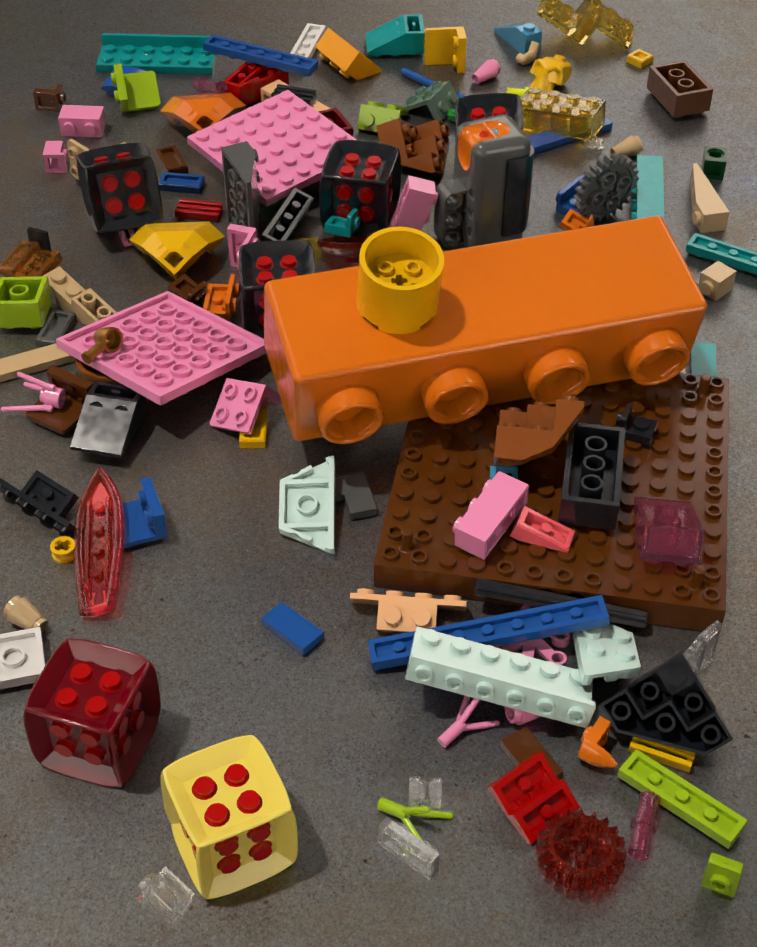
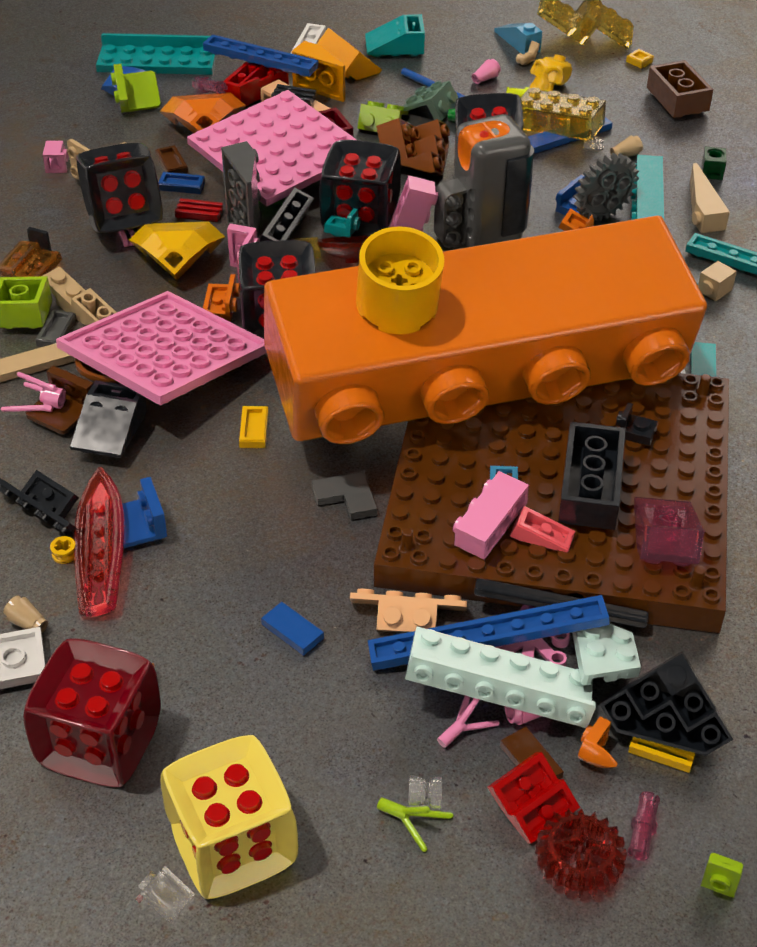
(49, 99): reddish brown bracket -> none
(82, 121): bright pink brick -> none
(106, 339): pearl gold bar -> none
(188, 289): reddish brown bracket -> none
(241, 404): bright pink bracket -> none
(309, 506): light aqua wing -> none
(328, 78): none -> light orange slope
(407, 847): clear plate -> none
(445, 46): yellow bracket -> none
(534, 433): dark orange brick -> none
(683, 798): lime plate -> none
(702, 650): clear slope -> none

